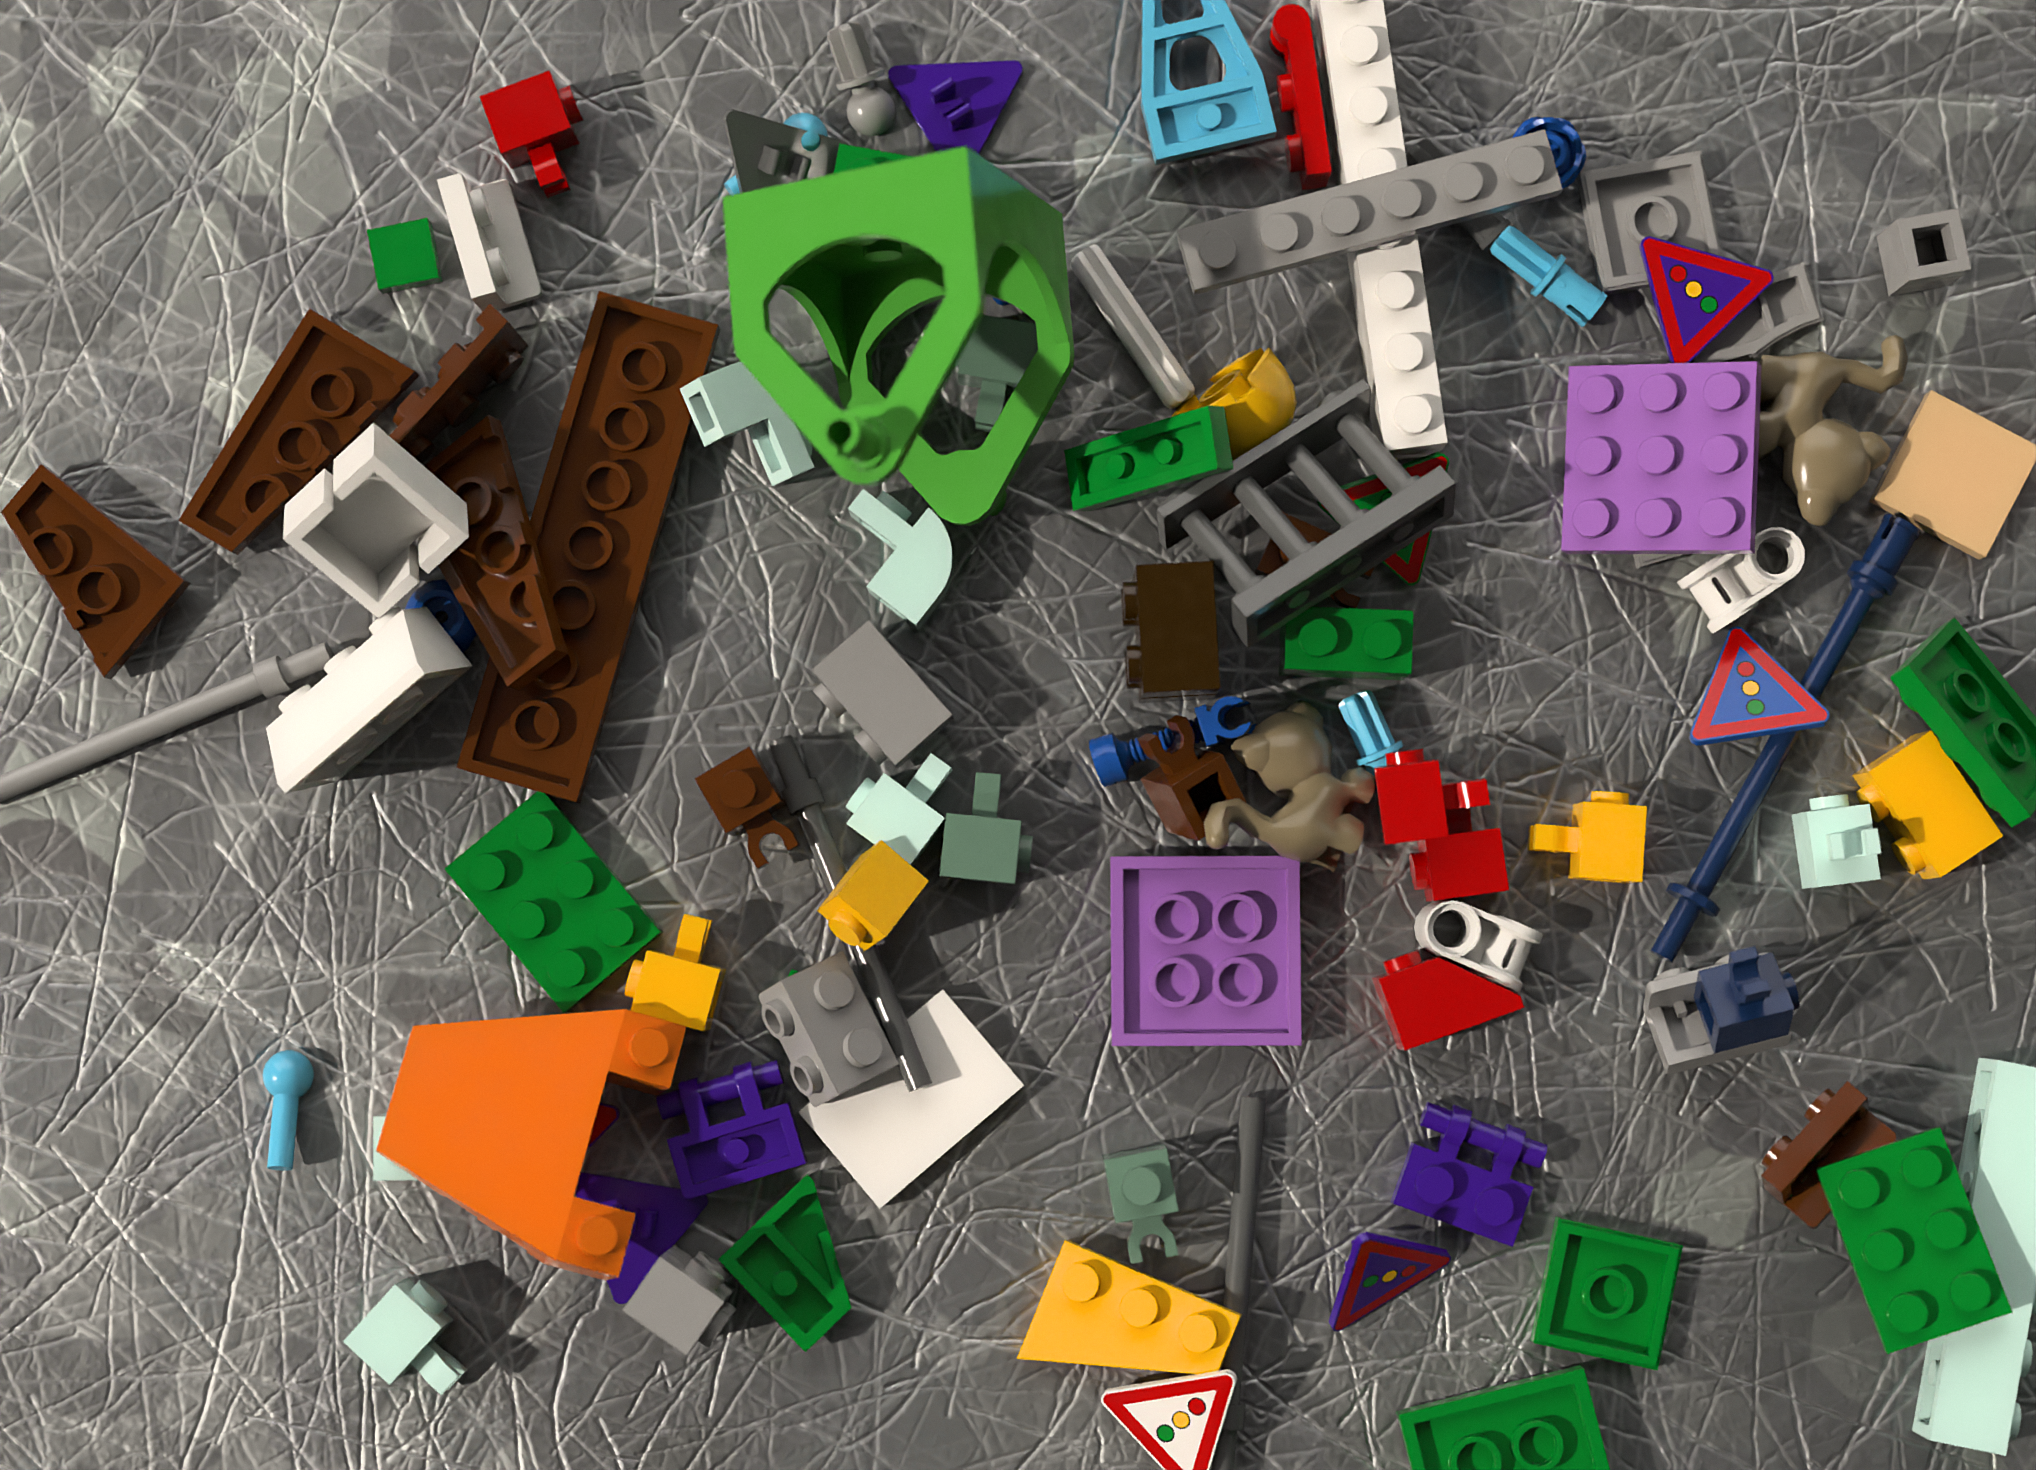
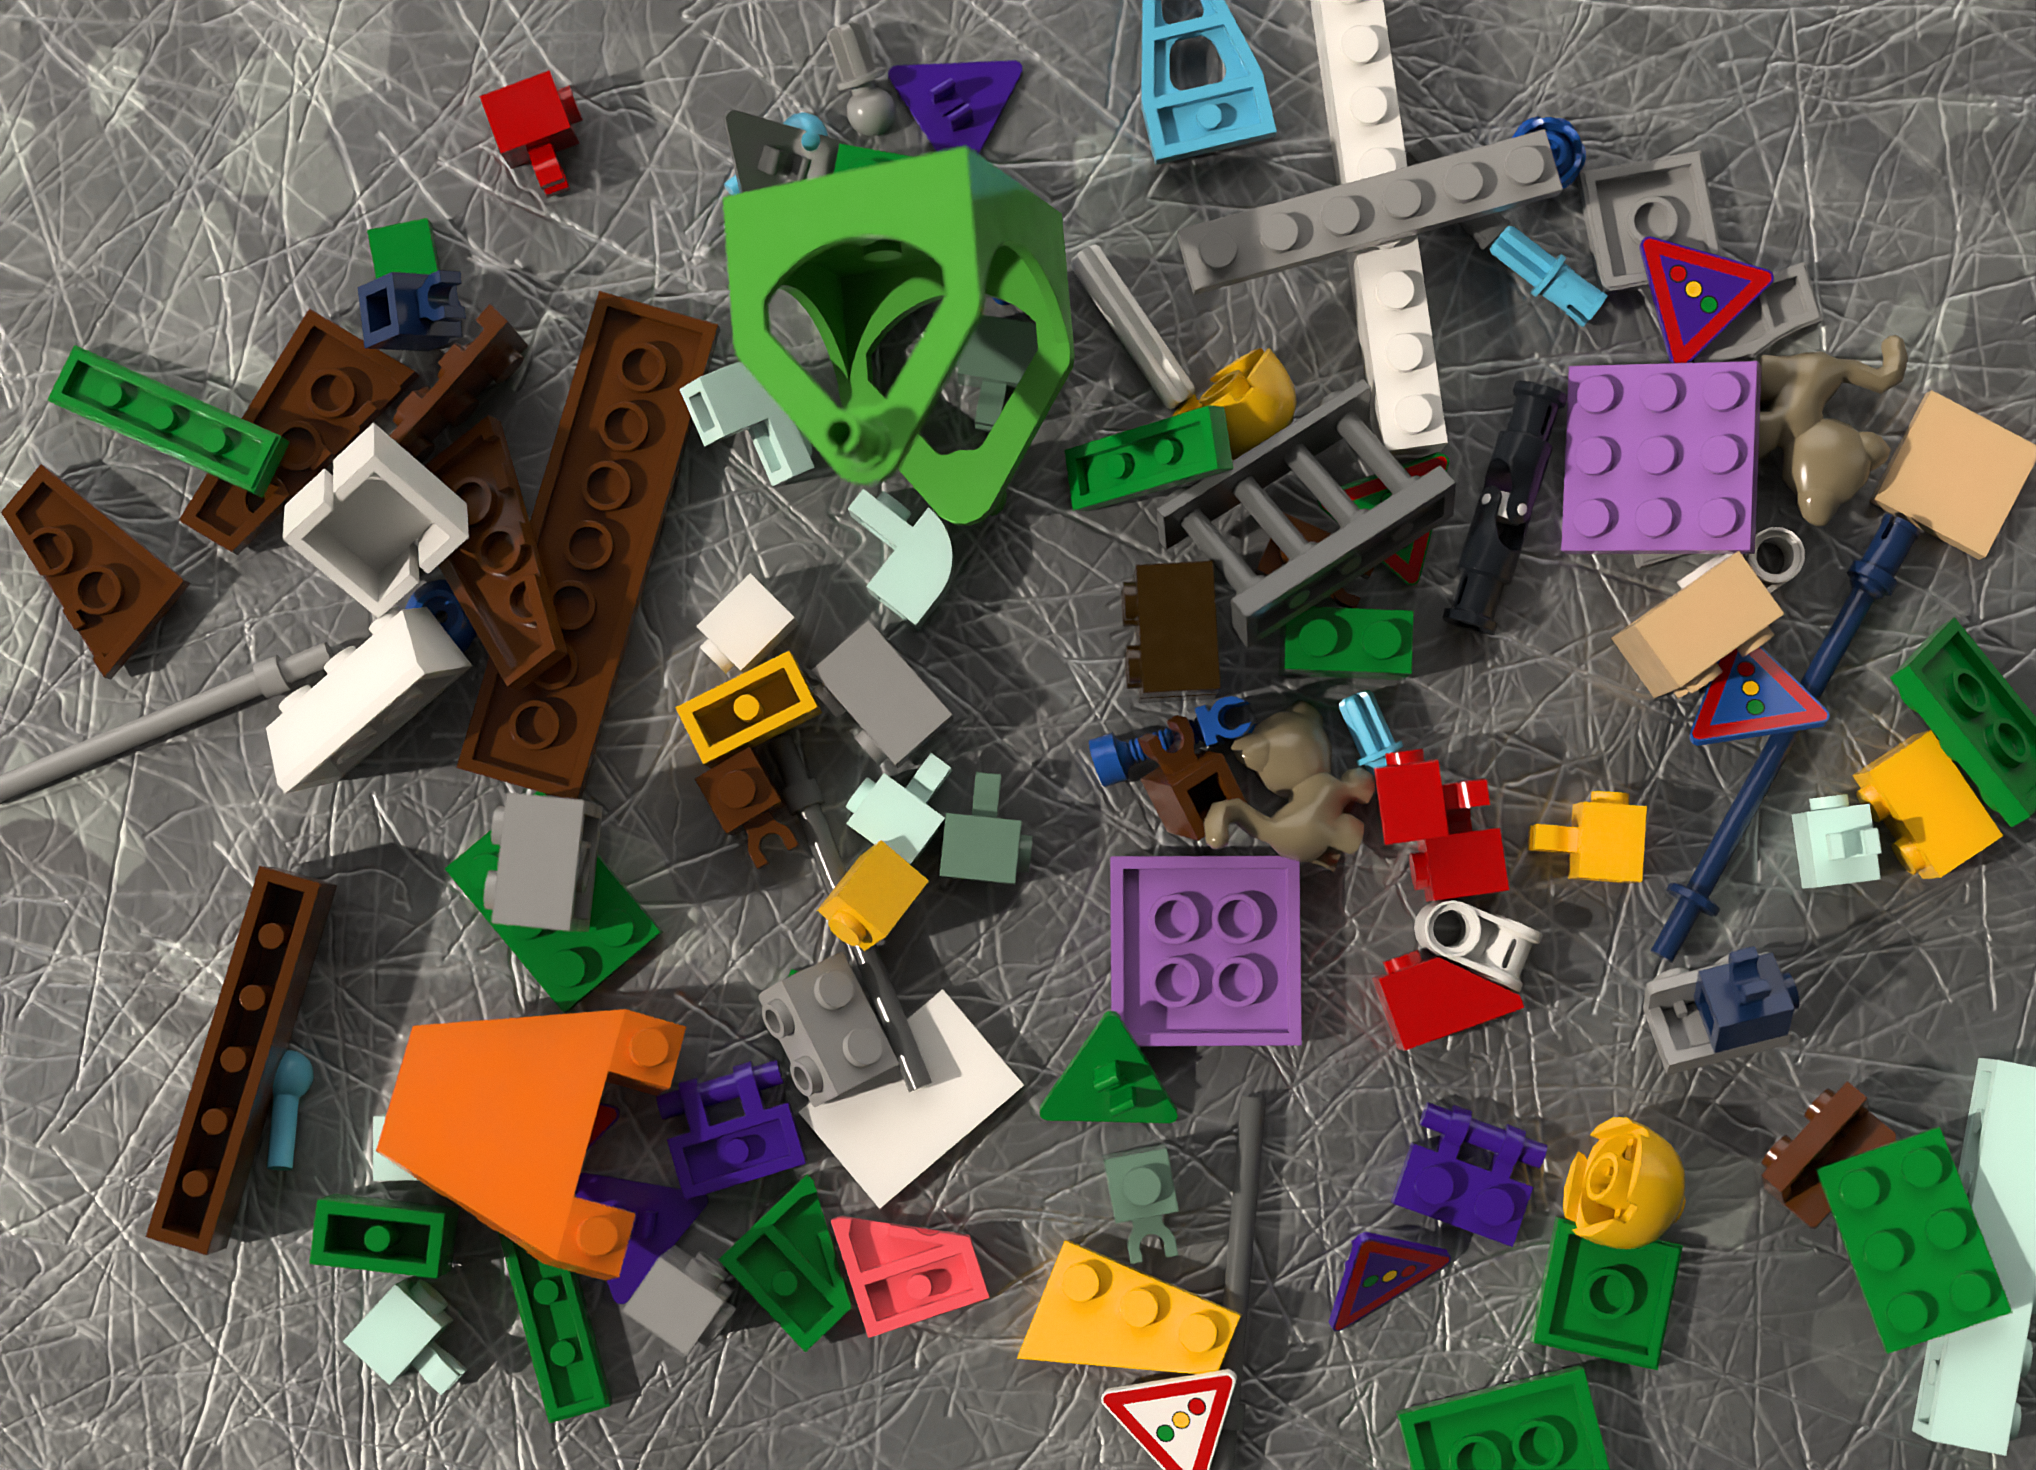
(168, 421): none -> green tile
(241, 1060): none -> reddish brown brick
(384, 1235): none -> green brick
(411, 311): none -> dark blue brick
(490, 242): white bracket -> none
(544, 862): none -> light grey brick
(557, 1335): none -> green tile
(678, 985): yellow brick -> none
(745, 626): none -> white brick
(749, 709): none -> yellow brick
(907, 1271): none -> coral wing
(1109, 1082): none -> green piece
(1300, 93): red plate -> none
(1507, 498): none -> black piece
(1626, 1187): none -> yellow cylinder
(1686, 634): none -> tan brick
(1923, 252): light grey brick -> none

